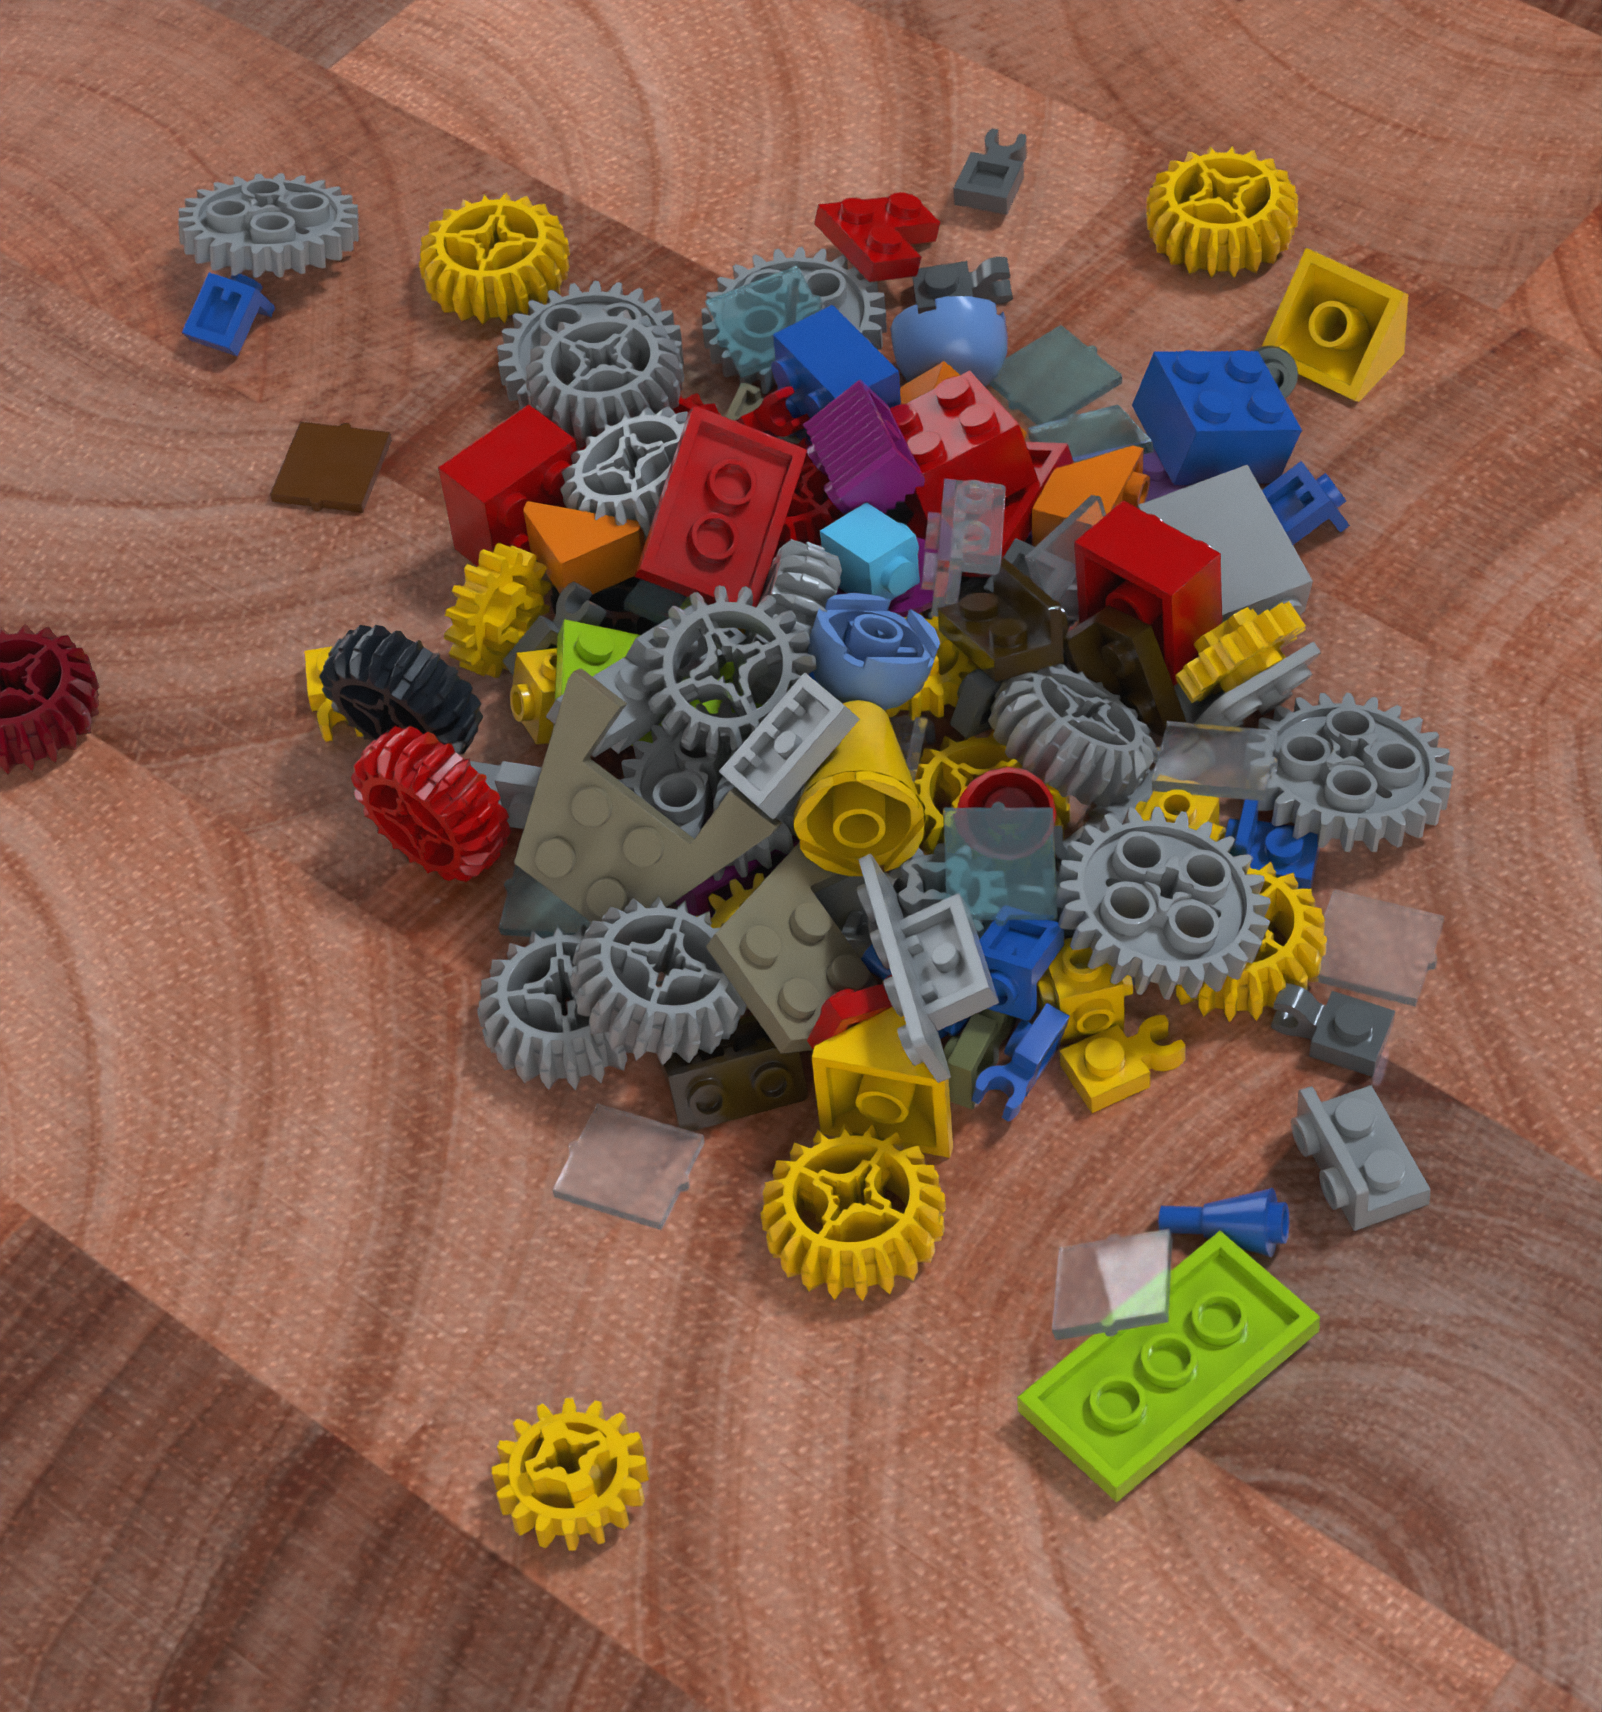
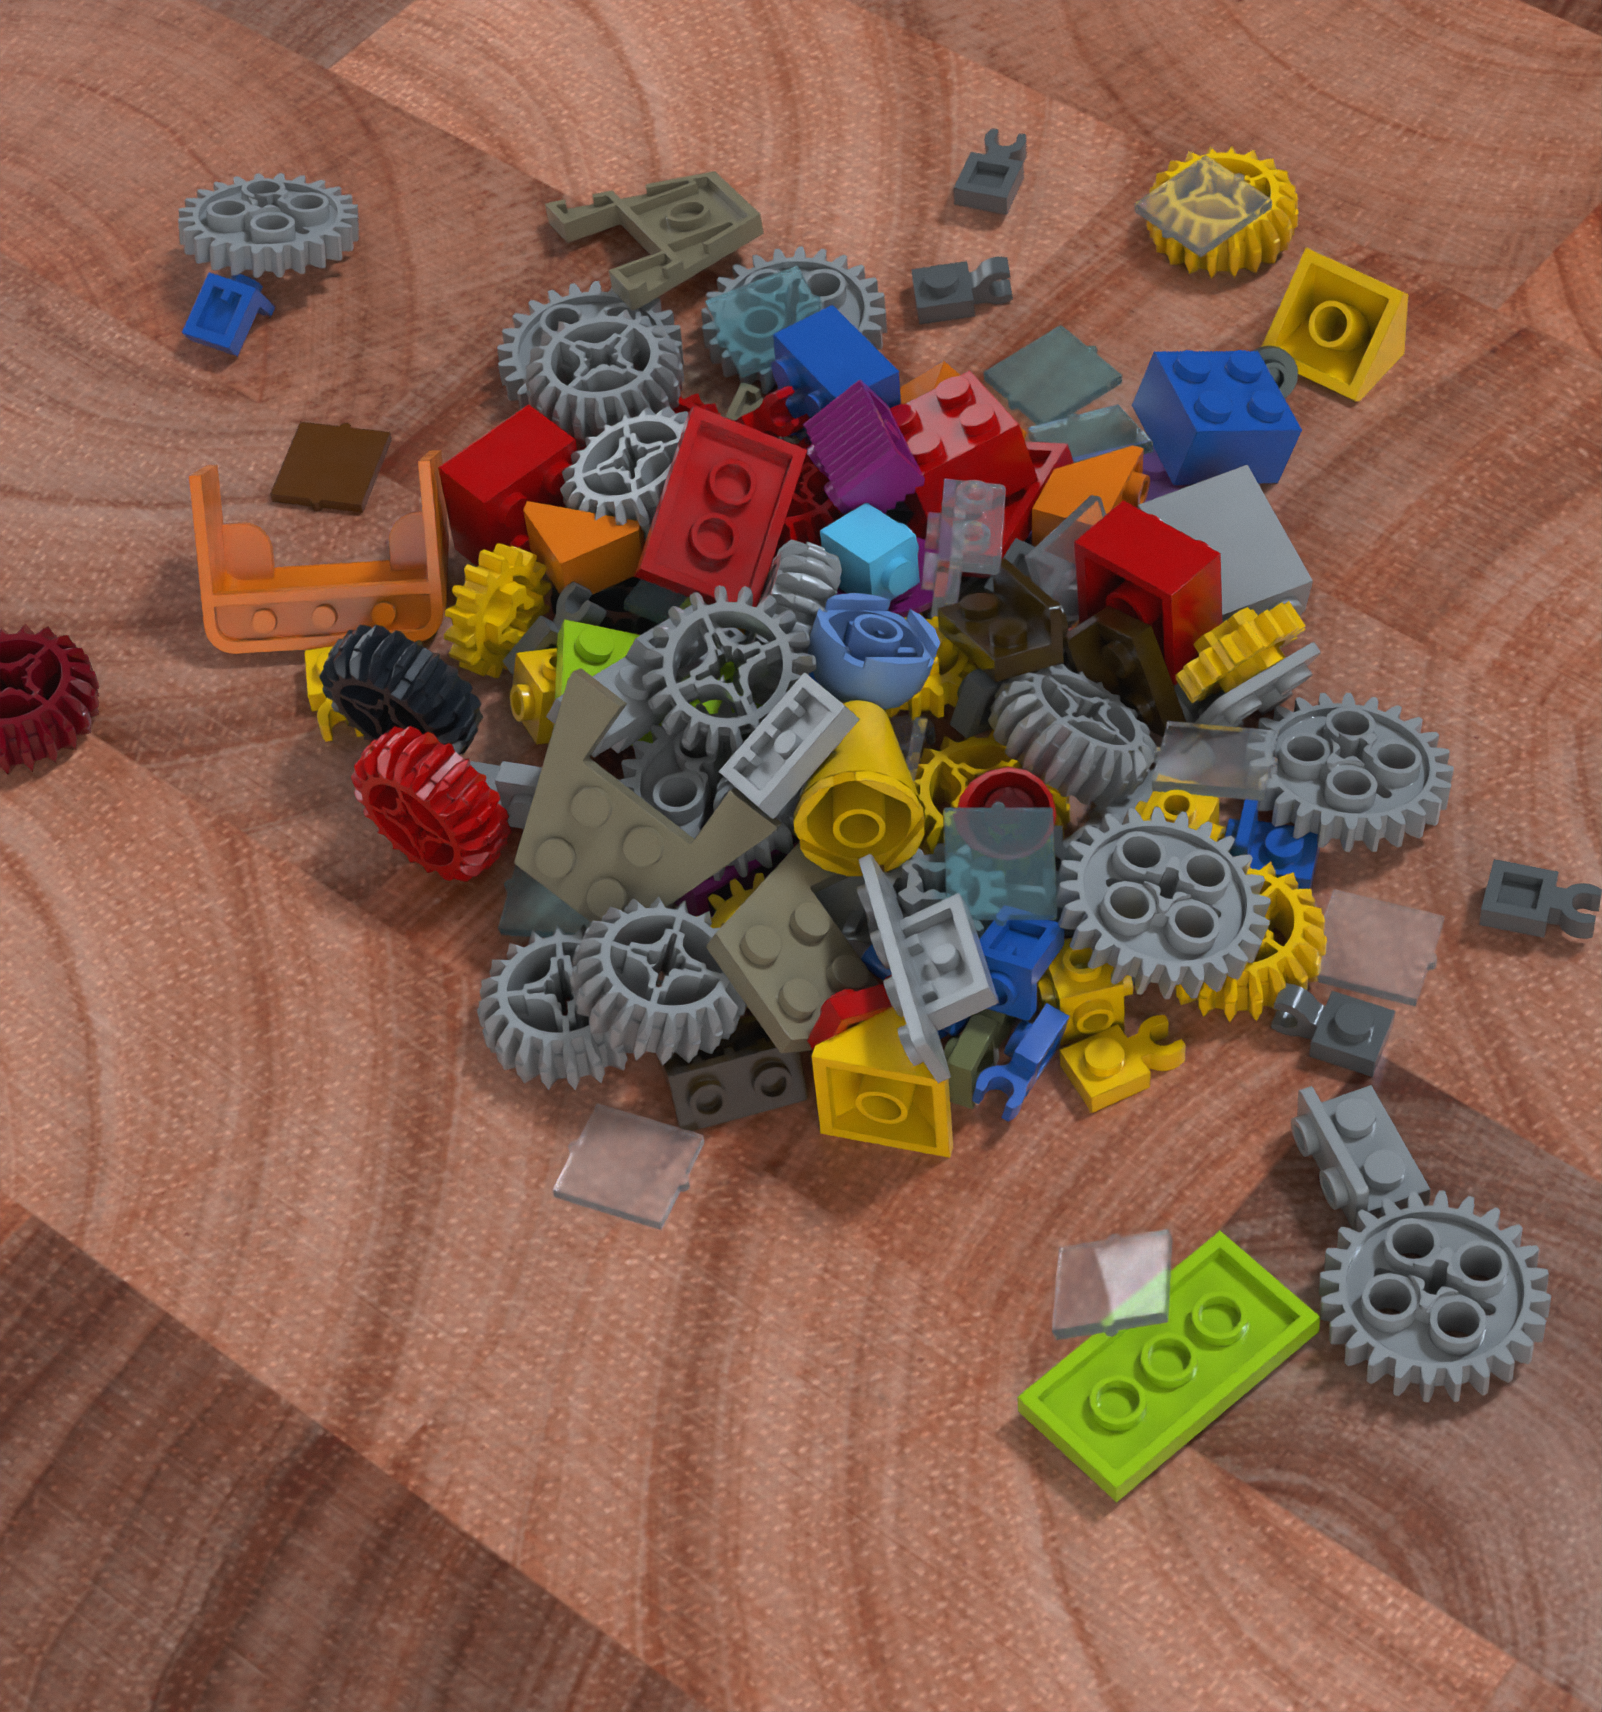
(303, 607): none -> orange windscreen
(493, 258): yellow gear -> none
(595, 1451): yellow gear -> none
(678, 222): none -> dark tan wing
(861, 1233): yellow gear -> none
(879, 233): red plate -> none
(959, 331): medium blue cylinder -> none
(1203, 205): none -> clear piece
(1250, 1220): blue cone -> none
(1305, 502): blue bracket -> none
(1434, 1296): none -> light grey gear
(1528, 899): none -> dark grey plate

